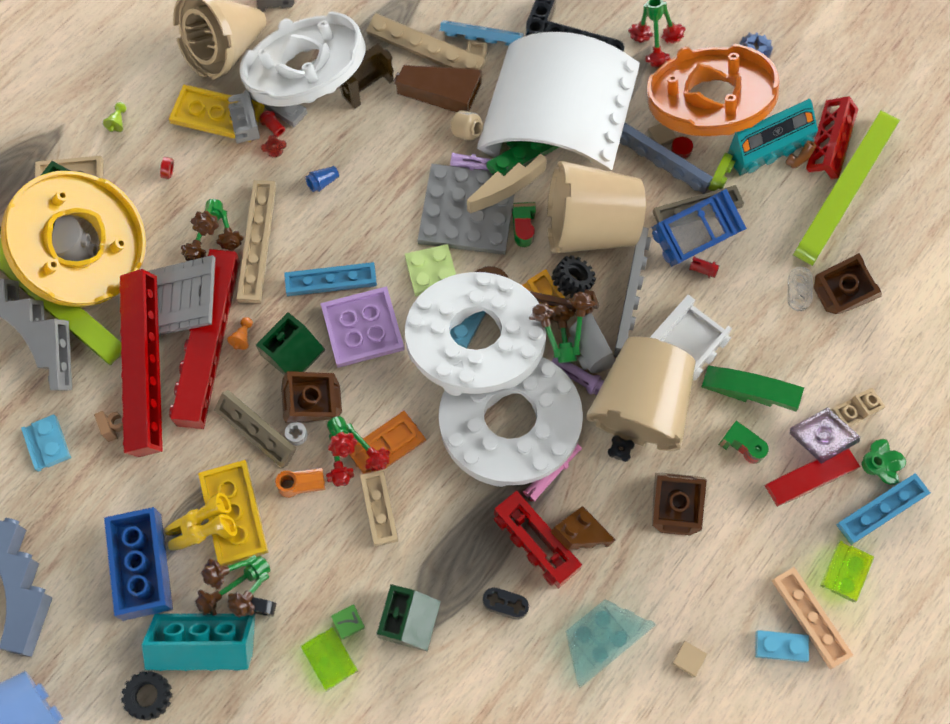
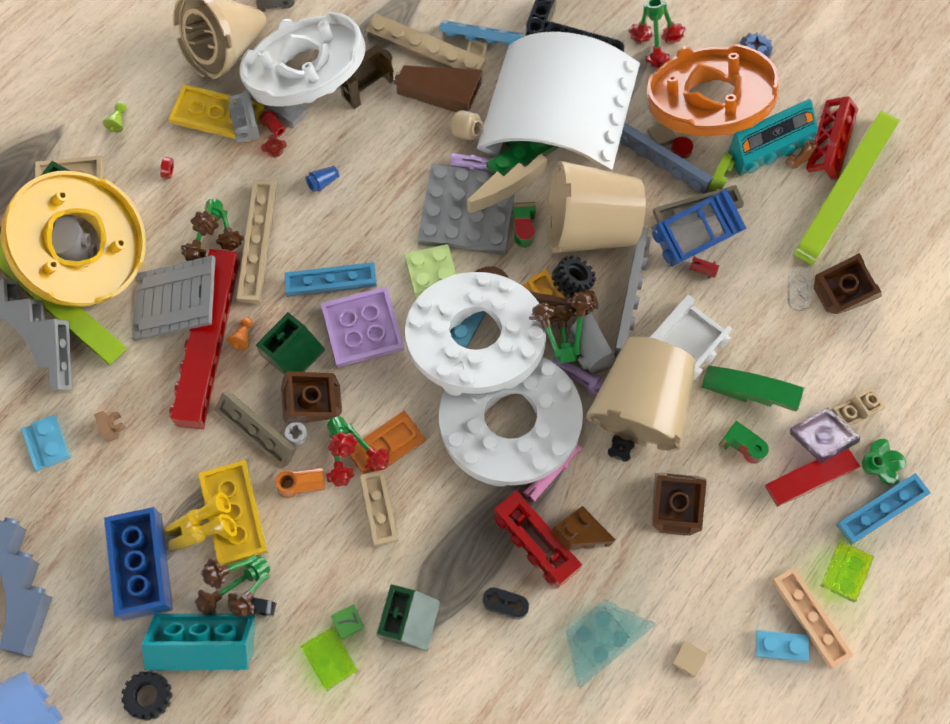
(140, 364): red brick -> none

